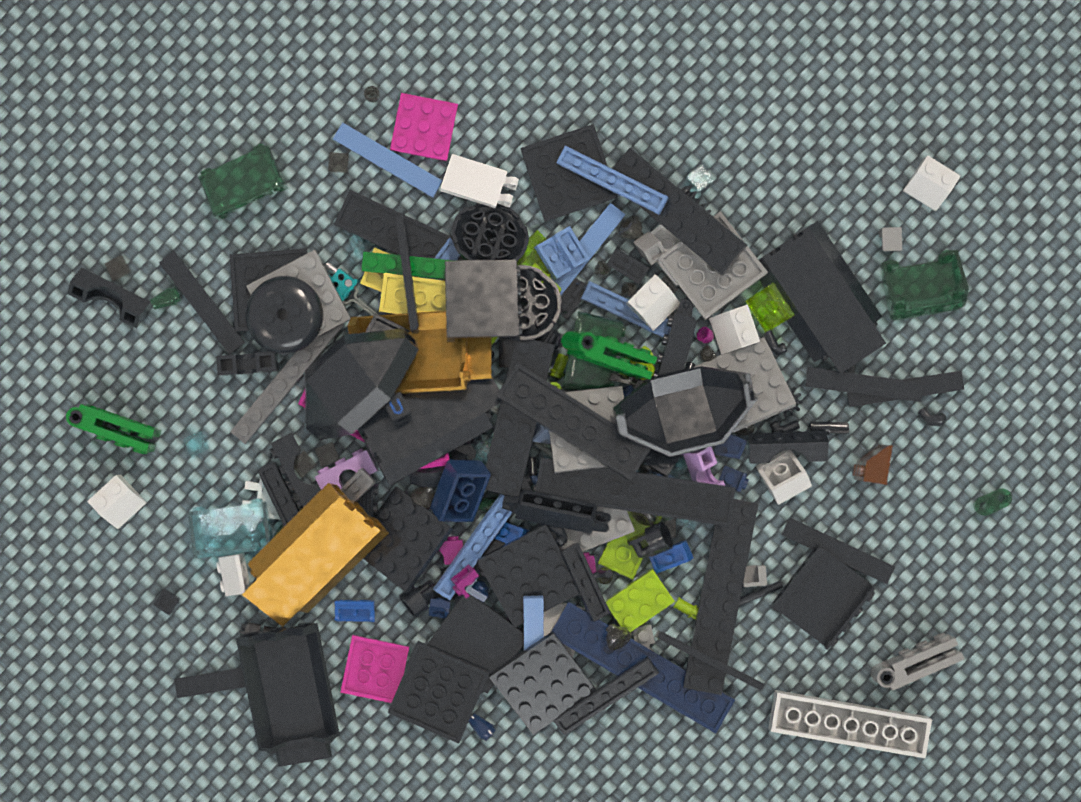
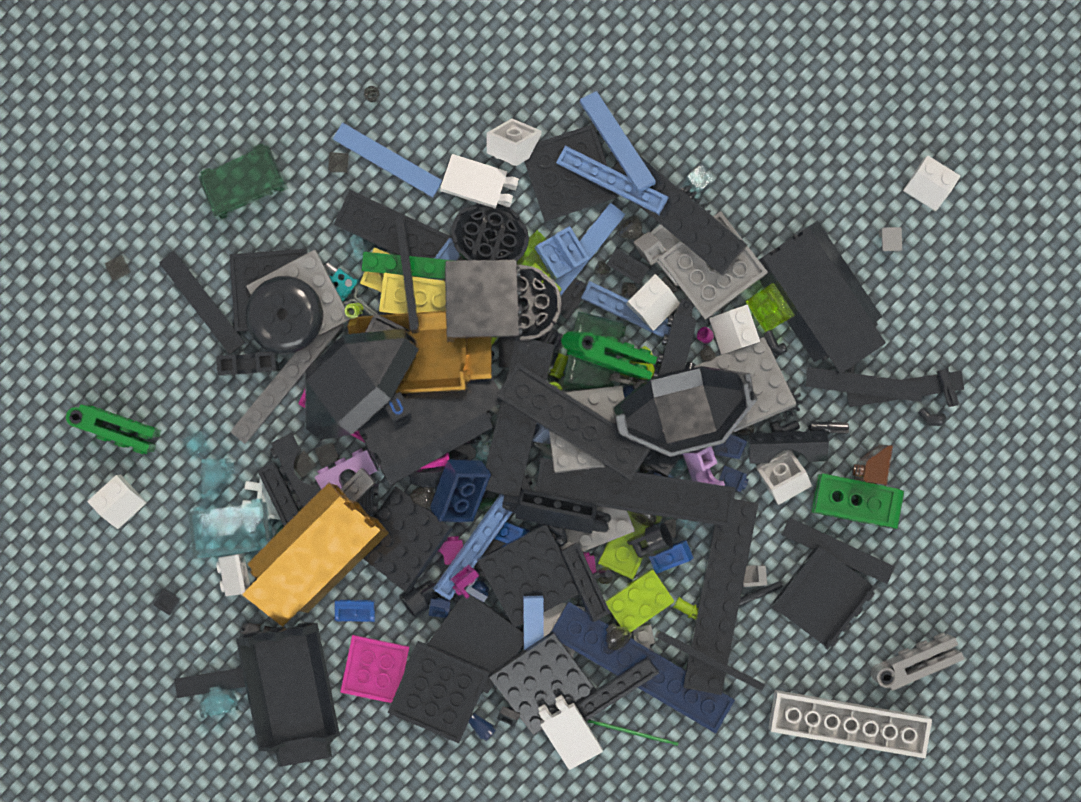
(89, 286): black arch -> none
(166, 298): clear green cone -> none
(215, 475): none -> clear light blue slope
(217, 702): none -> clear light blue cylinder
(353, 310): none -> lime pin
(424, 127): dark pink plate -> none
(508, 716): none -> black plate
(512, 141): none -> white slope
(532, 469): black arm -> none
(569, 733): none -> white tile
(617, 141): none -> medium blue tile
(632, 732): none -> green piece
(875, 503): none -> green hinge
(925, 286): clear green windscreen -> none
(947, 387): none -> black axle
(992, 502): clear green plate -> none

